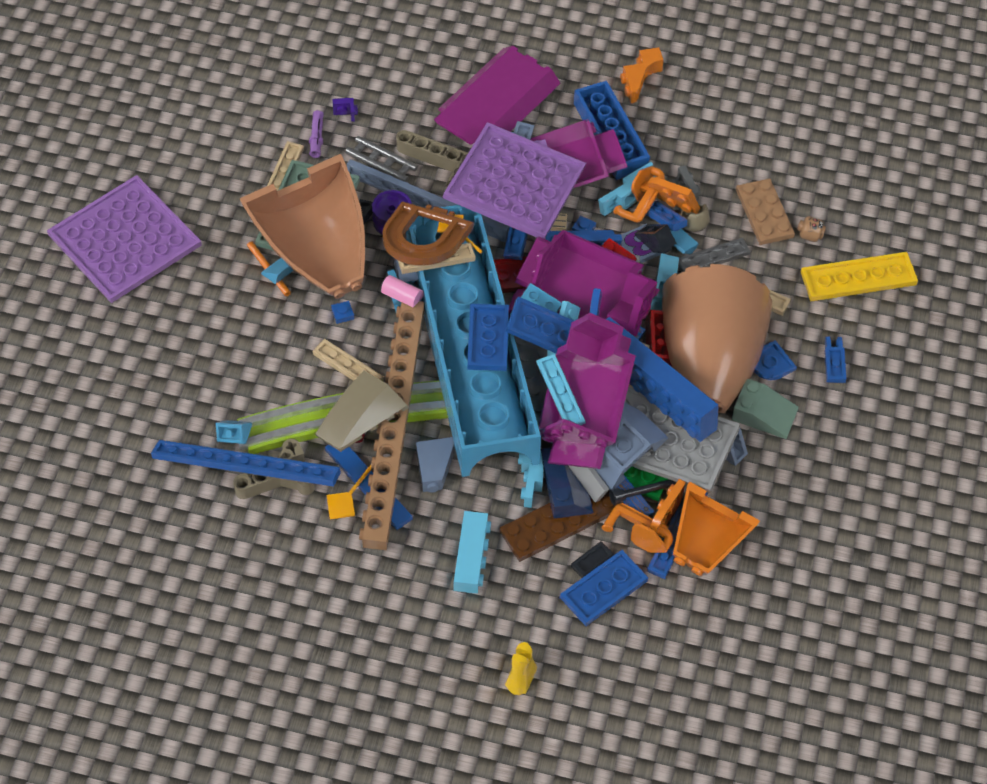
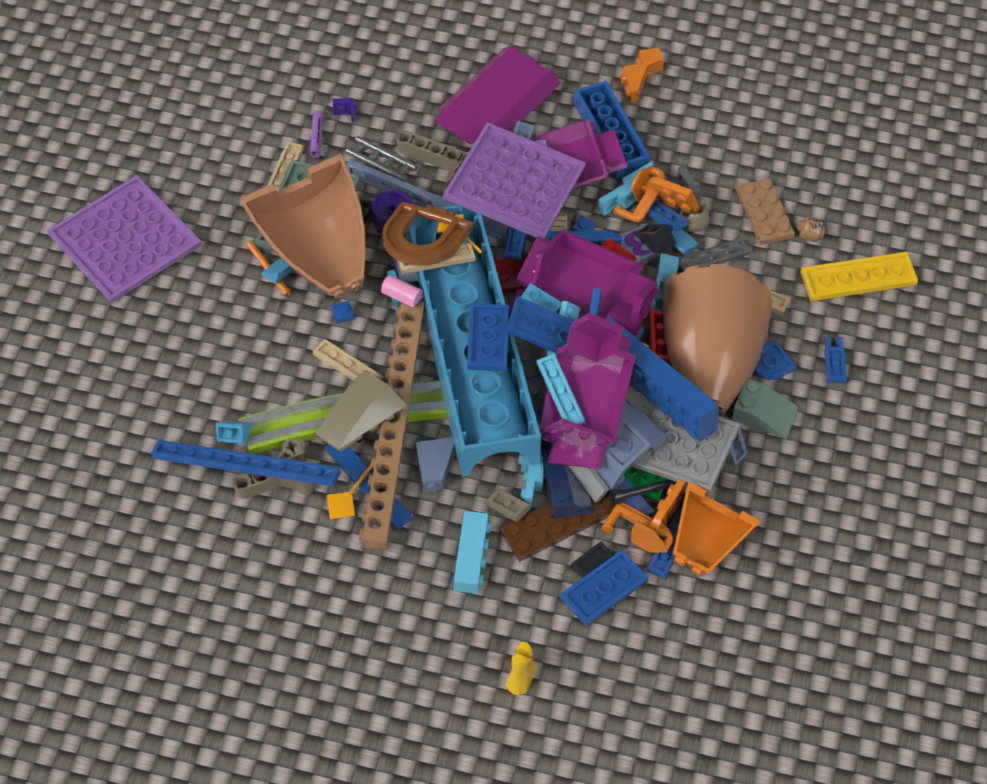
(507, 505): none -> dark tan plate

